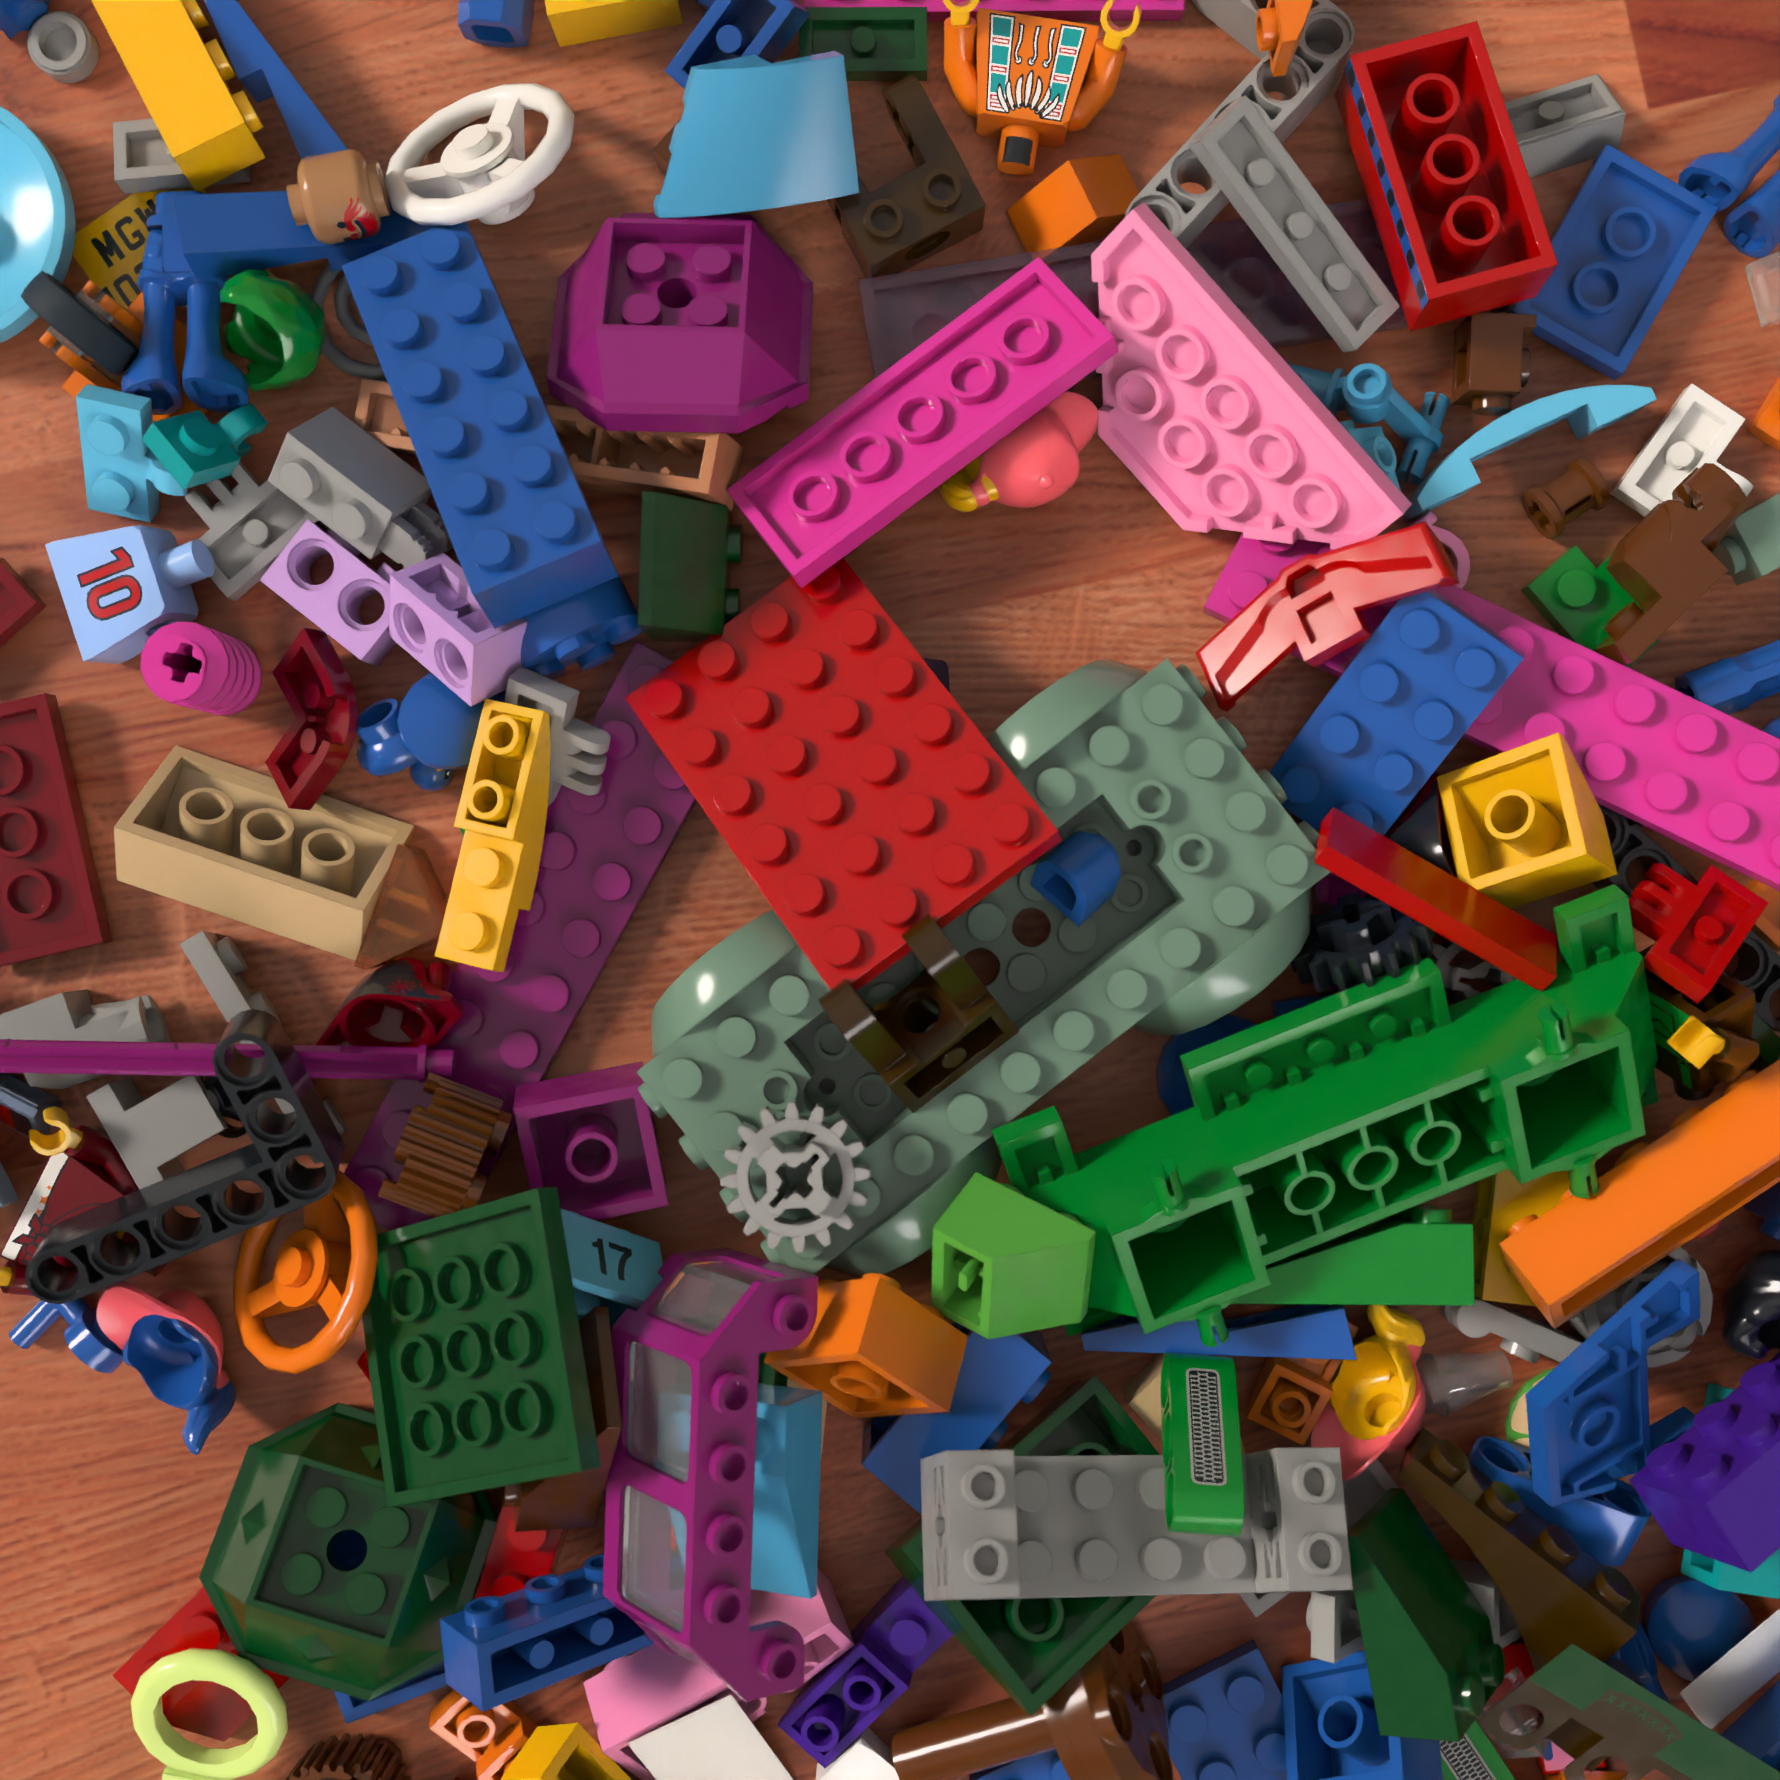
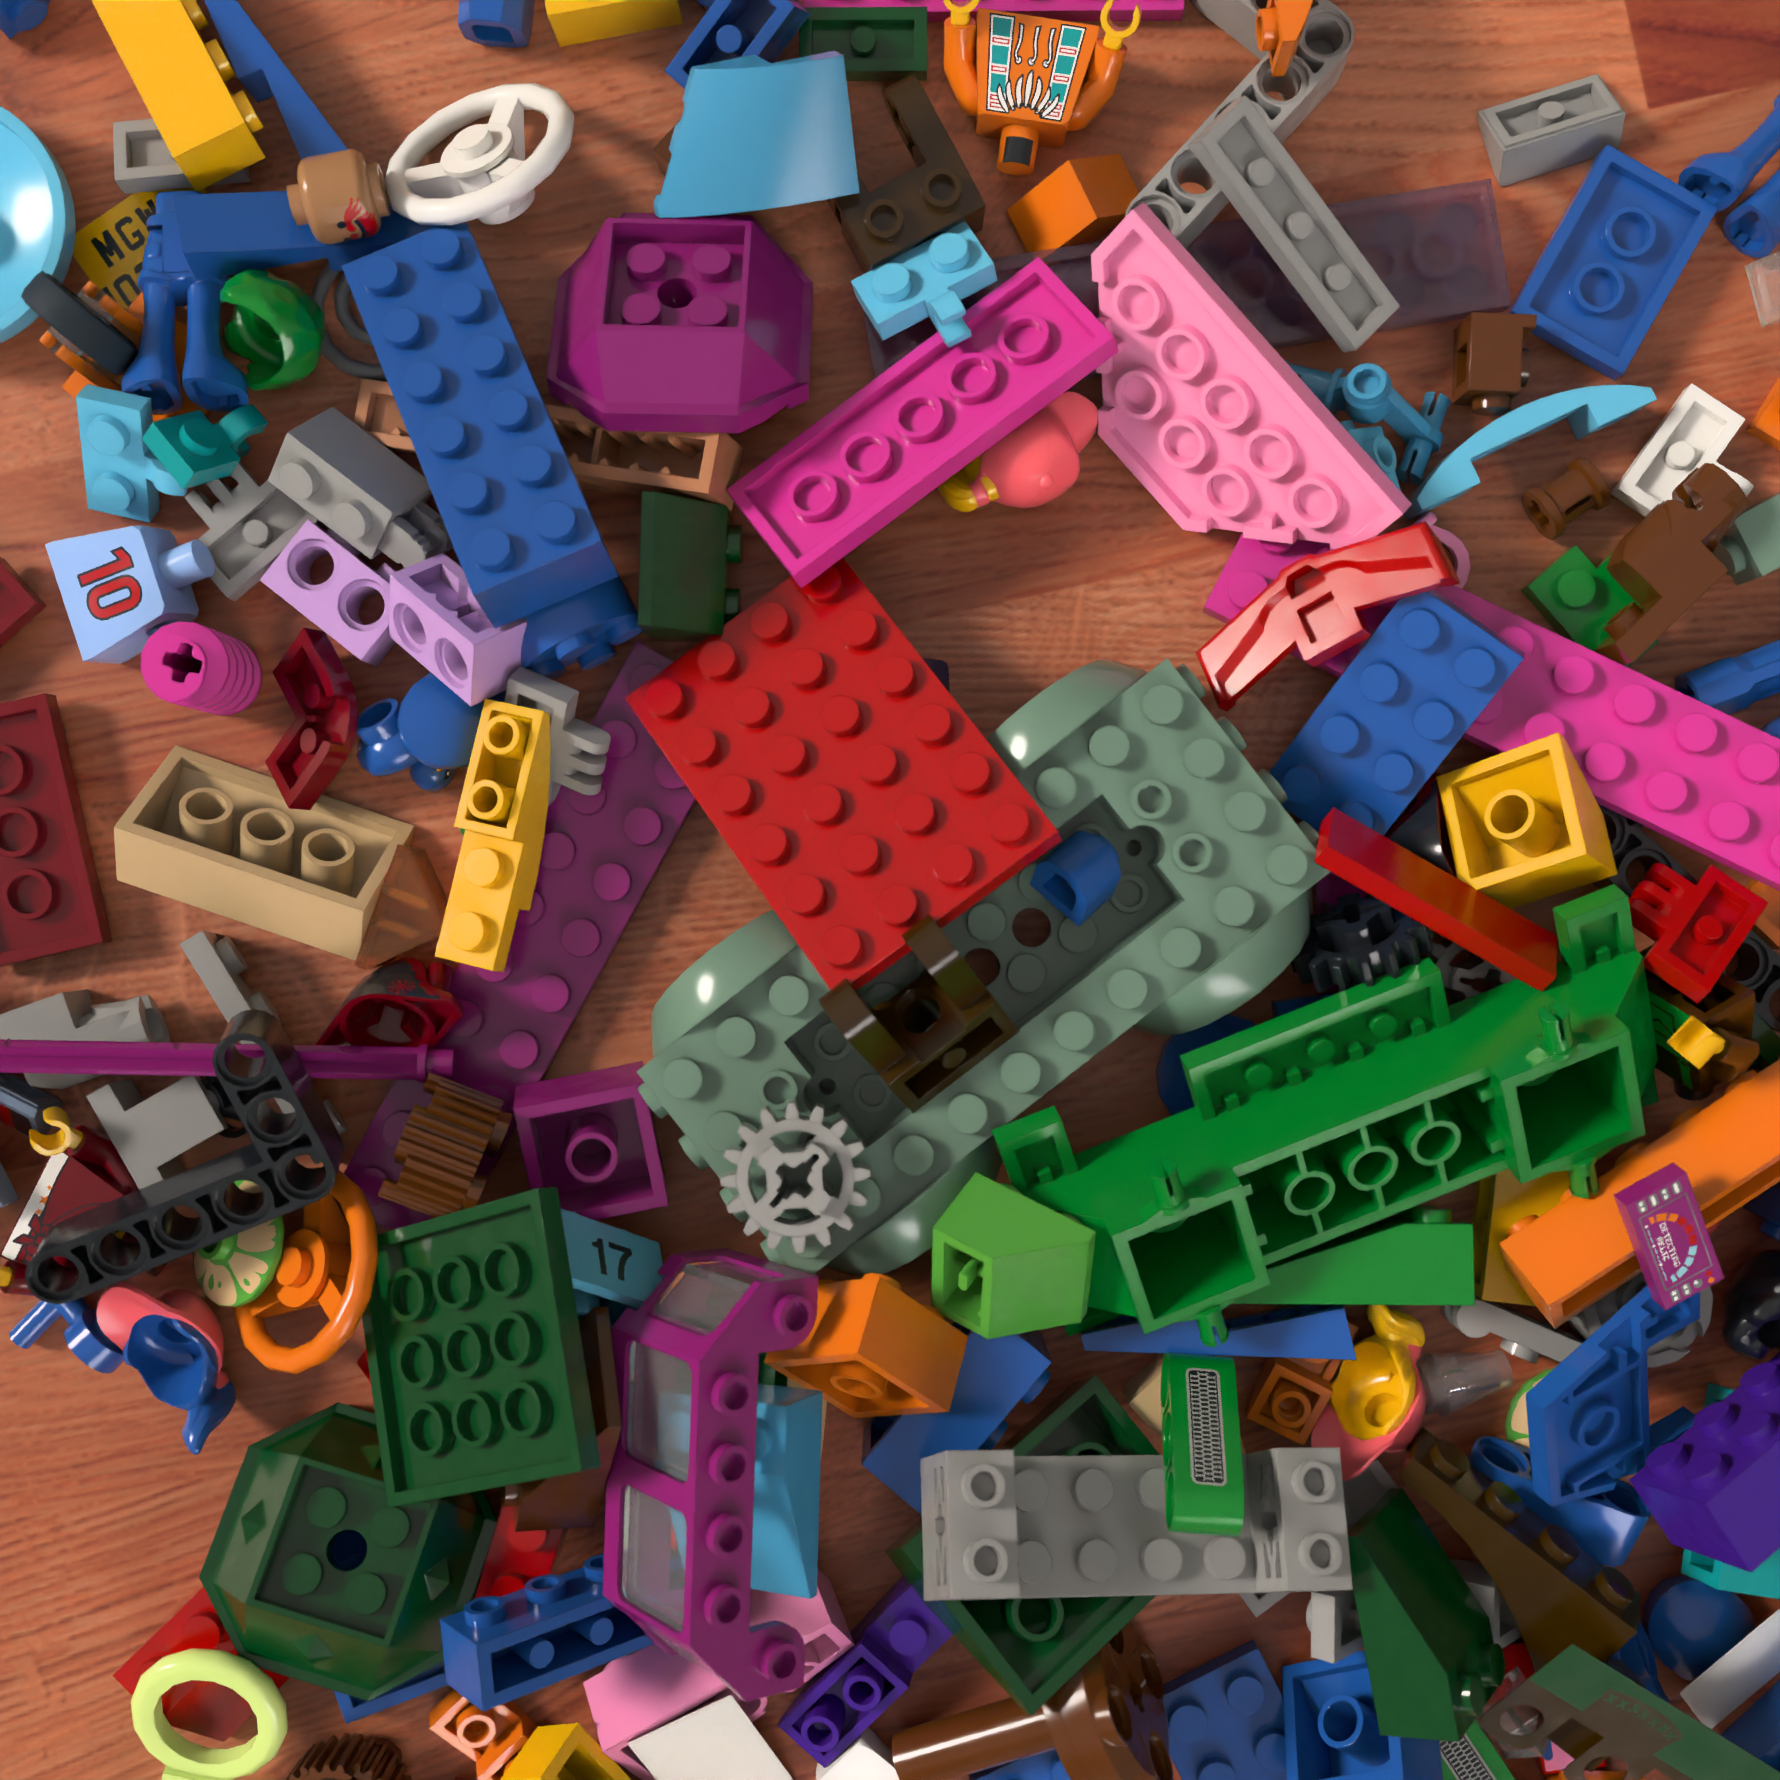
(63, 47): light grey tile -> none
(243, 1264): none -> dish
(927, 284): none -> medium azure plate
(1444, 176): red brick -> none
(1669, 1235): none -> magenta tile

